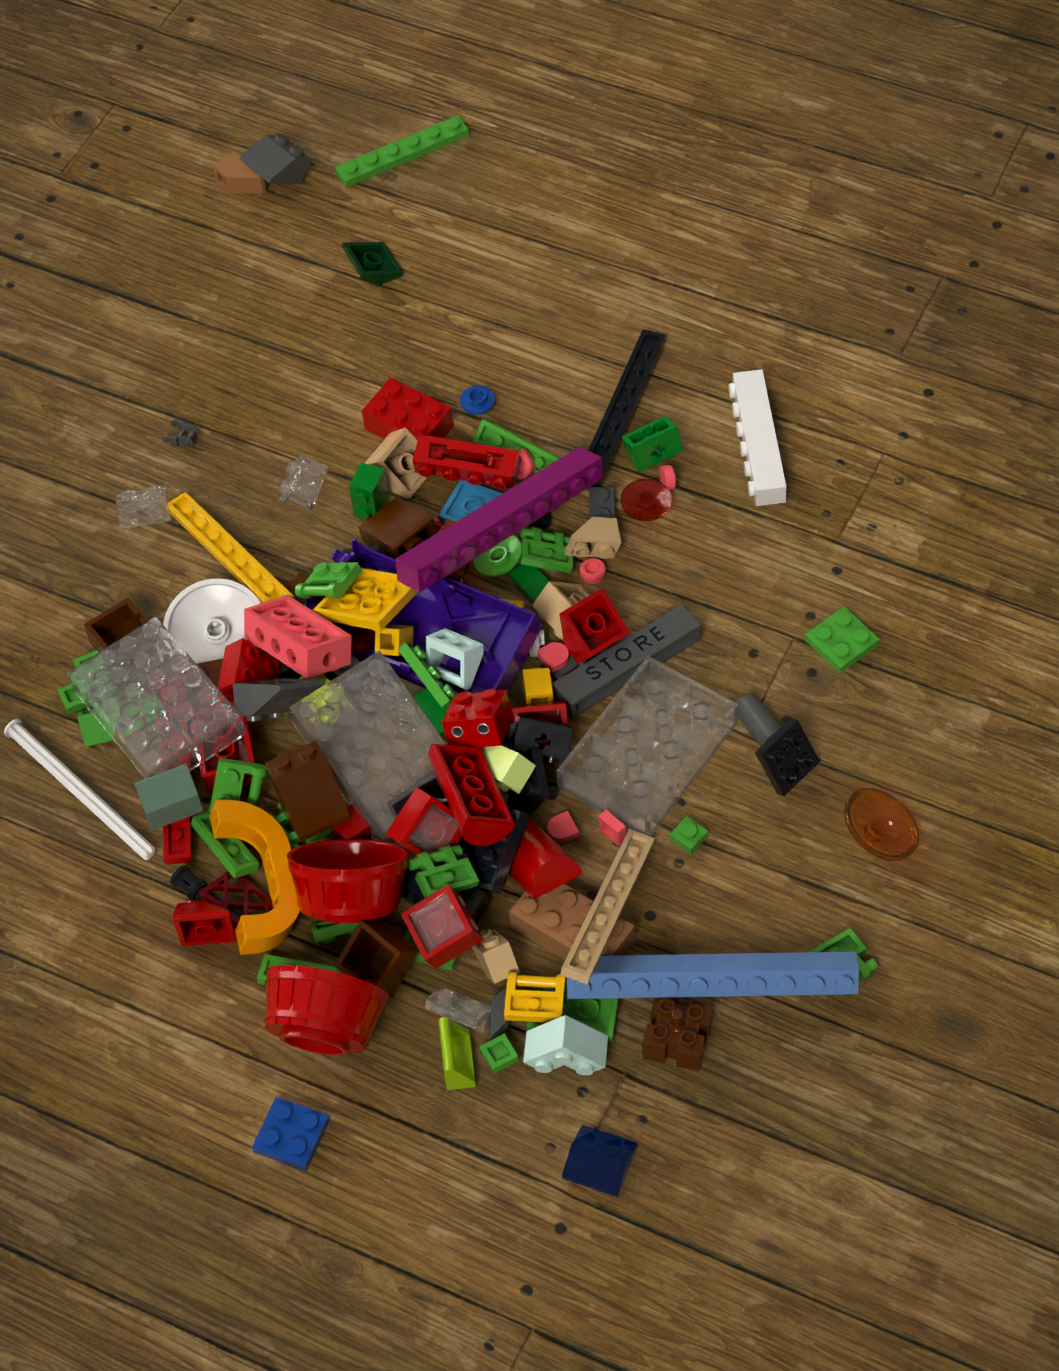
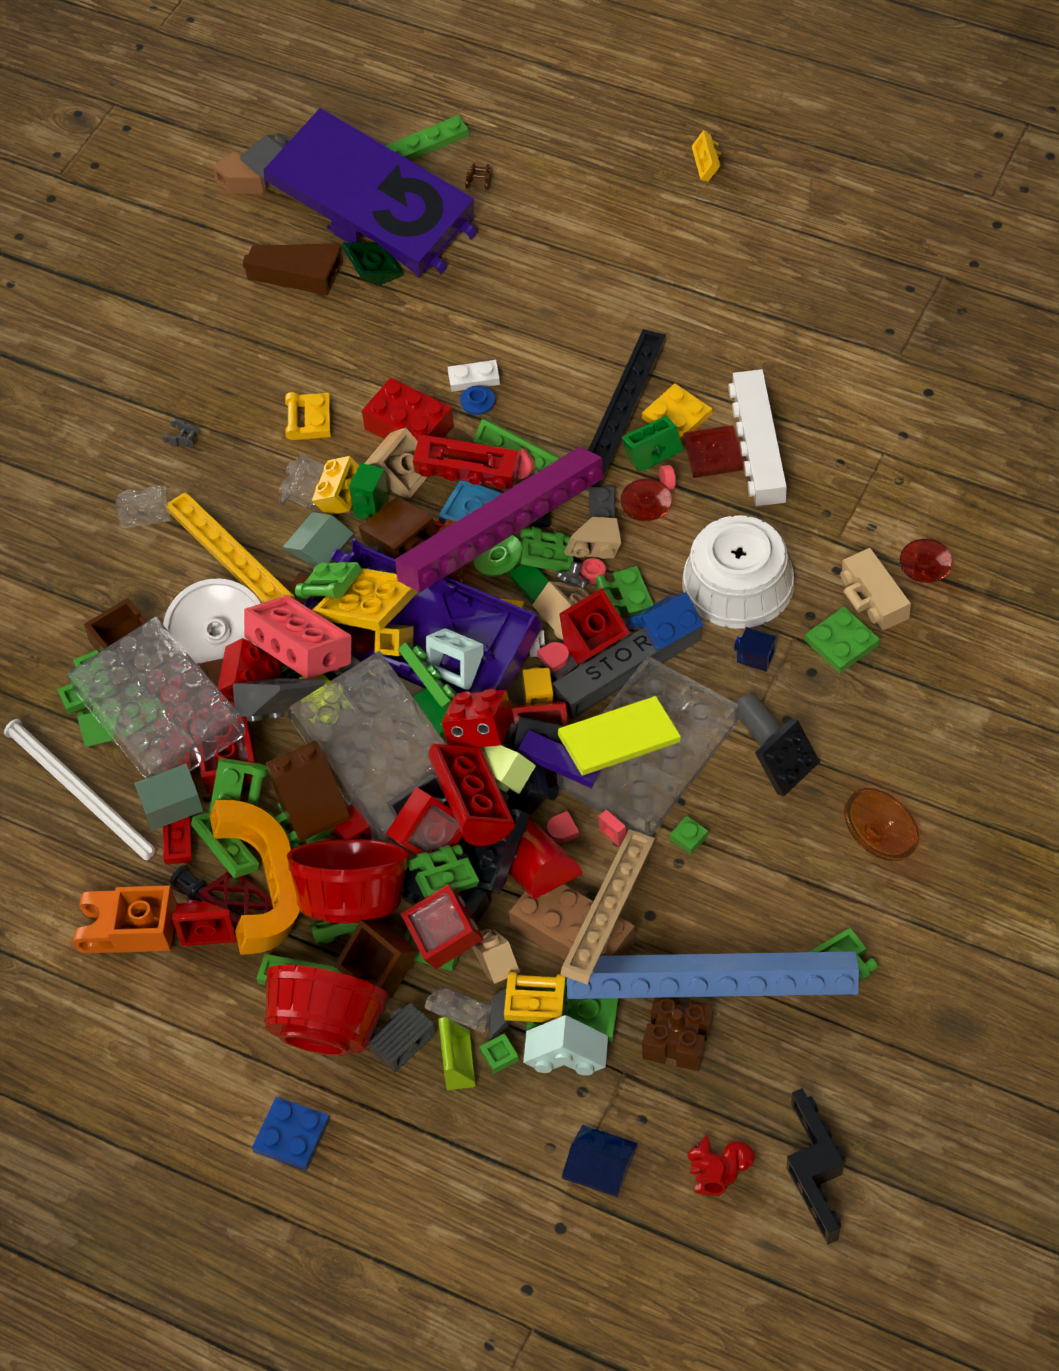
(127, 920): none -> orange brick
(295, 266): none -> reddish brown slope
(316, 416): none -> yellow plate
(318, 538): none -> sand green slope
(333, 490): none -> yellow brick
(371, 192): none -> dark purple piece
(401, 1036): none -> dark grey brick
(471, 175): none -> reddish brown piece
(473, 374): none -> white plate
(554, 757): none -> dark purple tile
(573, 575): none -> dark grey plant
(618, 735): none -> neon yellow tile
(630, 588): none -> bright green plate
(667, 620): none -> blue plate
(681, 408): none -> yellow plate
(706, 156): none -> yellow plate
(713, 451): none -> clear red plate
(718, 1171): none -> red animal
(742, 589): none -> white piece
(755, 649): none -> clear blue brick
(816, 1165): none -> black bracket
(877, 589): none -> tan piece
(928, 553): none -> clear red dish

